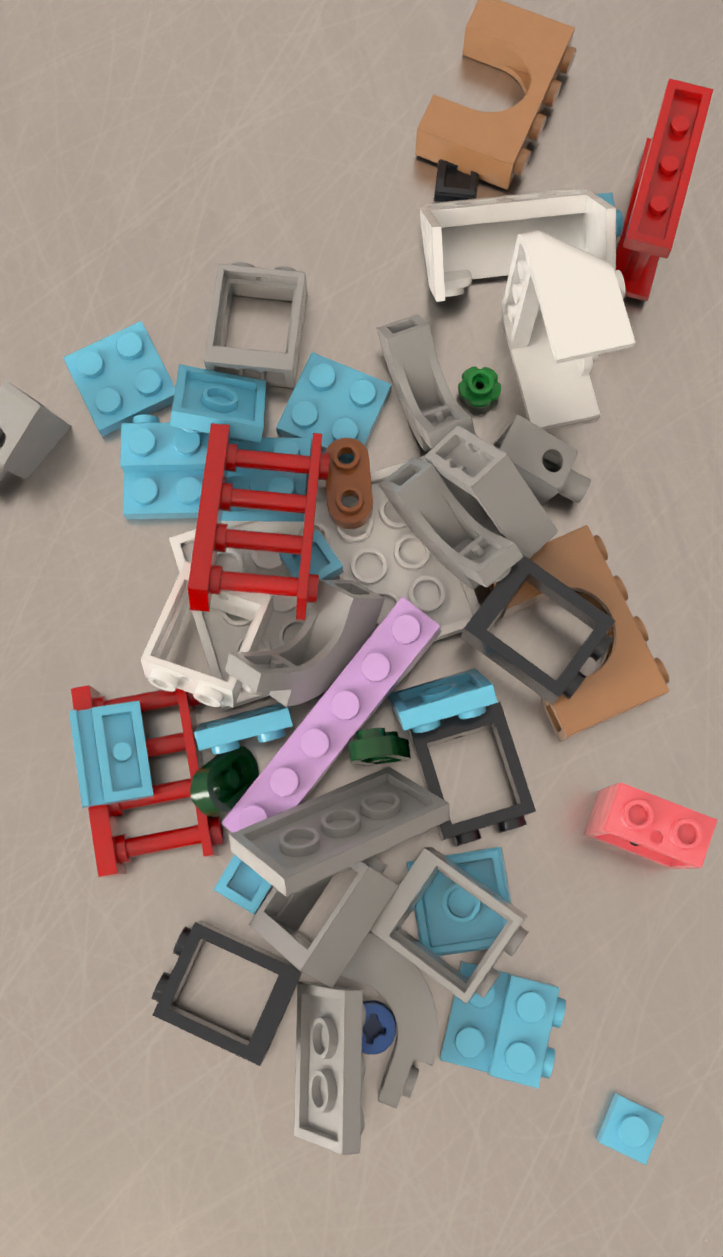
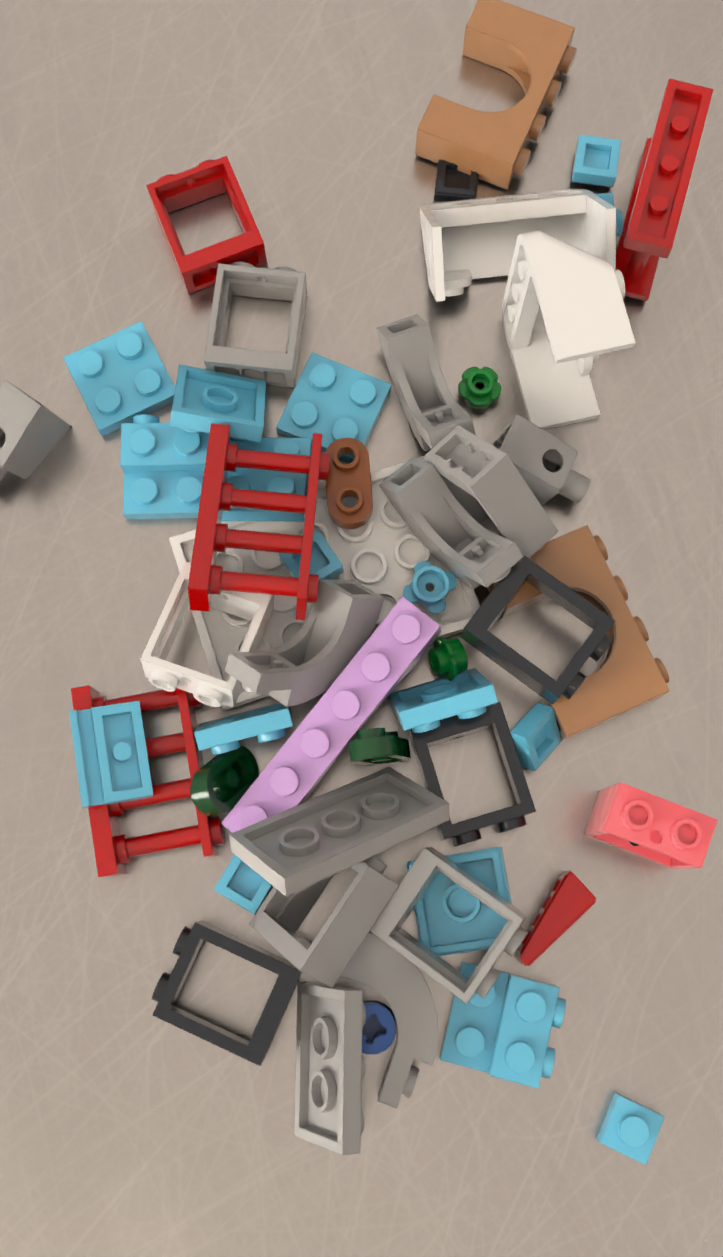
(206, 181): none -> red window
(428, 574): none -> medium azure plate
(448, 657): none -> green plate
(536, 736): none -> medium azure plate
(561, 909): none -> red slope
(596, 160): none -> medium azure plate

